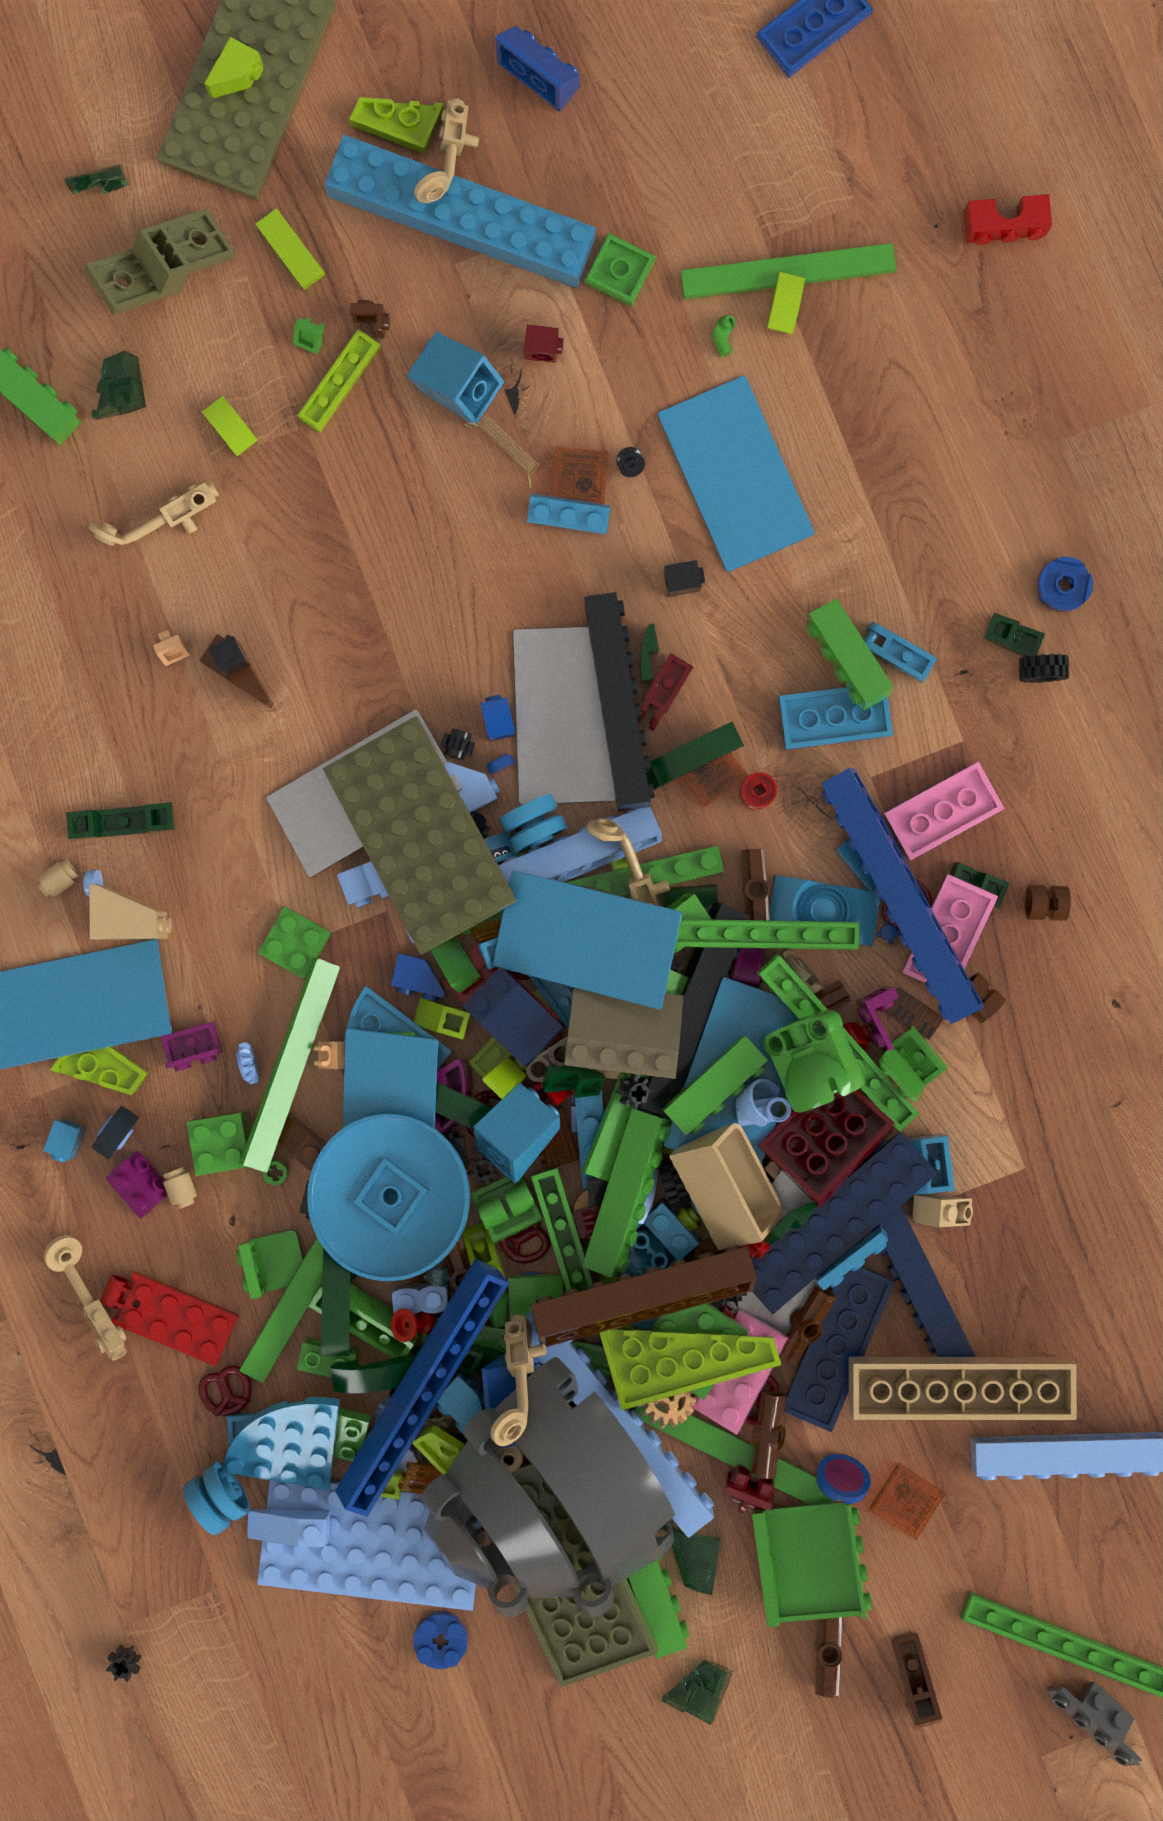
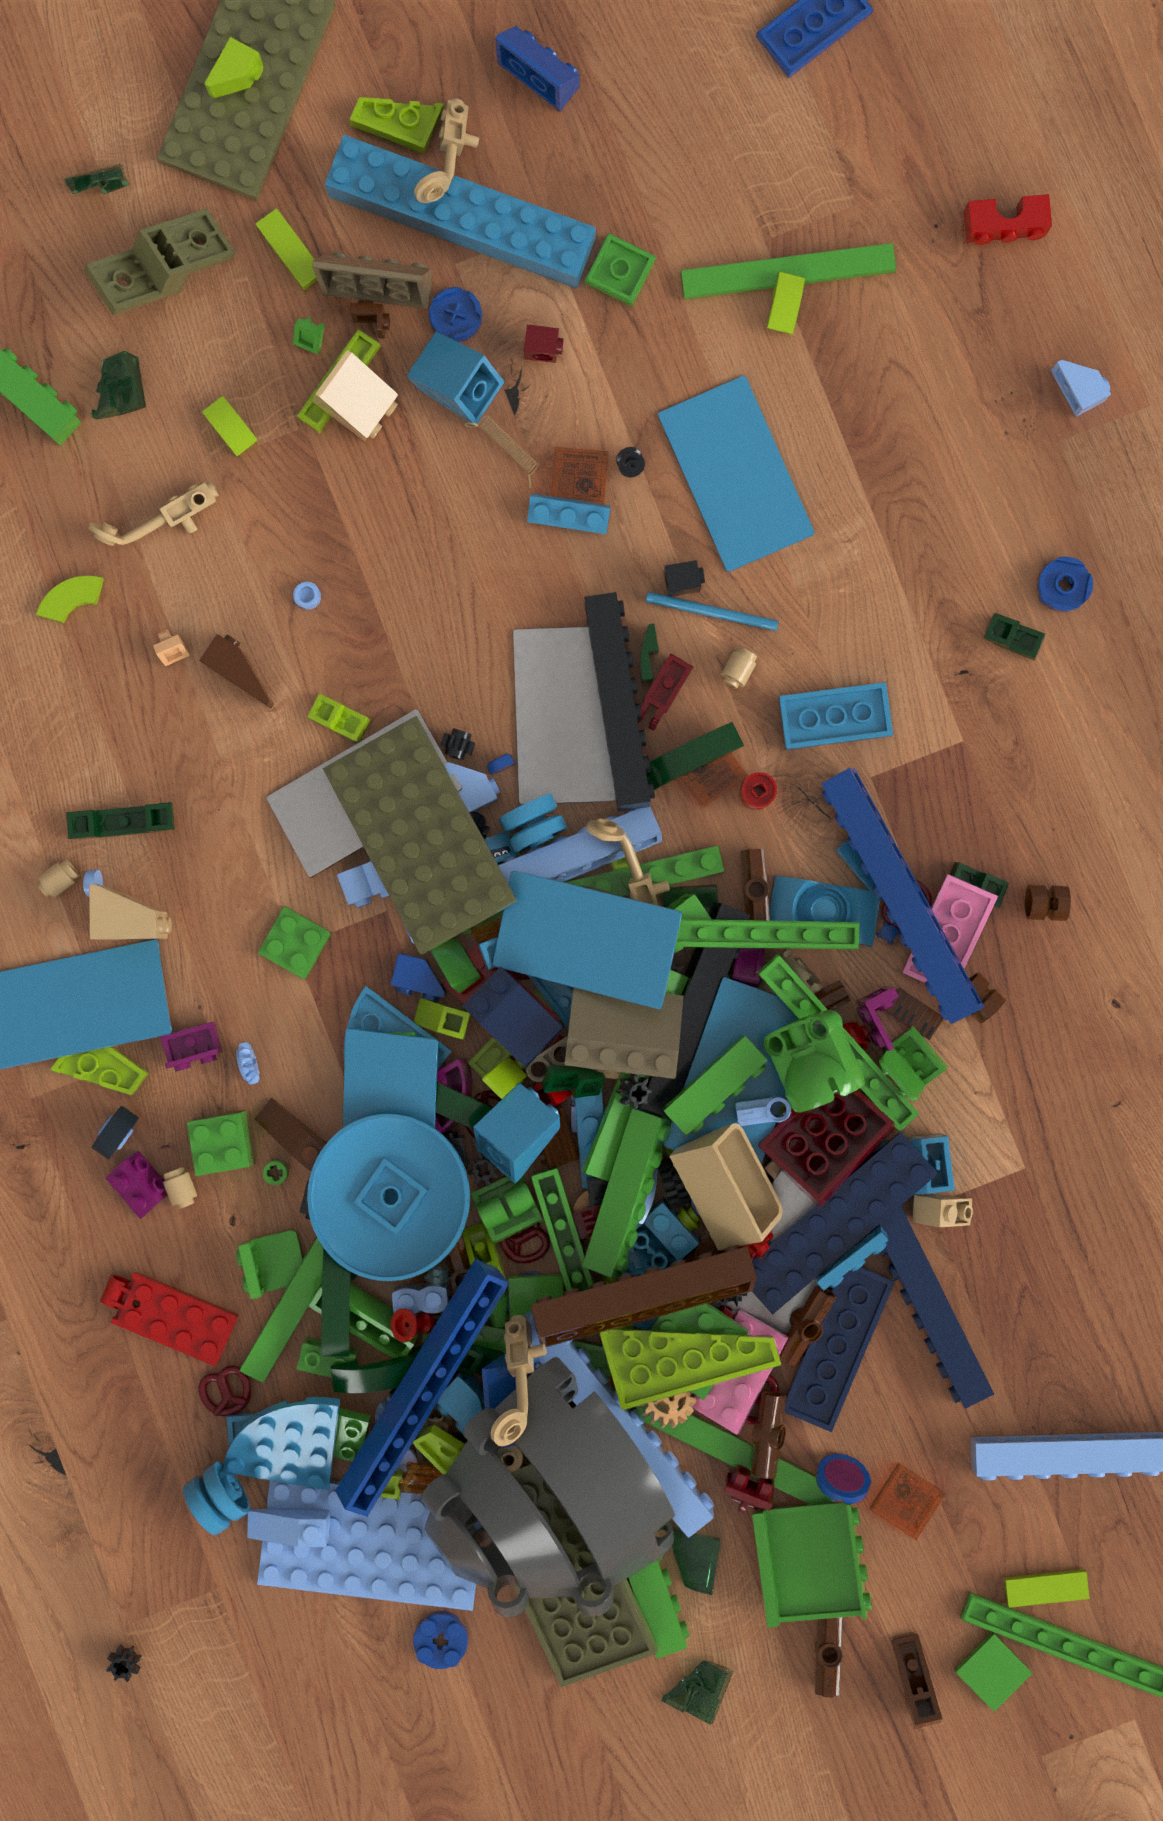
(64, 1140): dark azure brick -> none
(70, 595): none -> lime tile
(109, 1338): tan piece -> none
(229, 656): black brick -> none
(289, 1065): tile -> none
(307, 595): none -> light blue tile
(330, 1055): light nougat tile -> none
(339, 718): none -> lime slope
(356, 397): none -> slope
(374, 280): none -> dark tan slope
(455, 314): none -> blue tile
(497, 718): blue slope -> none
(711, 611): none -> dark azure piece
(721, 333): bright green arm -> none
(739, 668): none -> tan brick
(745, 1102): light blue helmet -> none
(790, 1221): dark green slope -> none
(849, 655): bright green brick -> none
(899, 652): dark azure plate -> none
(943, 811): bright pink plate -> none
(962, 1388): tan brick -> none
(993, 1671): none -> bright green tile
(1043, 668): black tyre -> none
(1046, 1588): none -> lime tile
(1081, 386): none -> light blue slope
(1100, 1717): dark grey bracket -> none

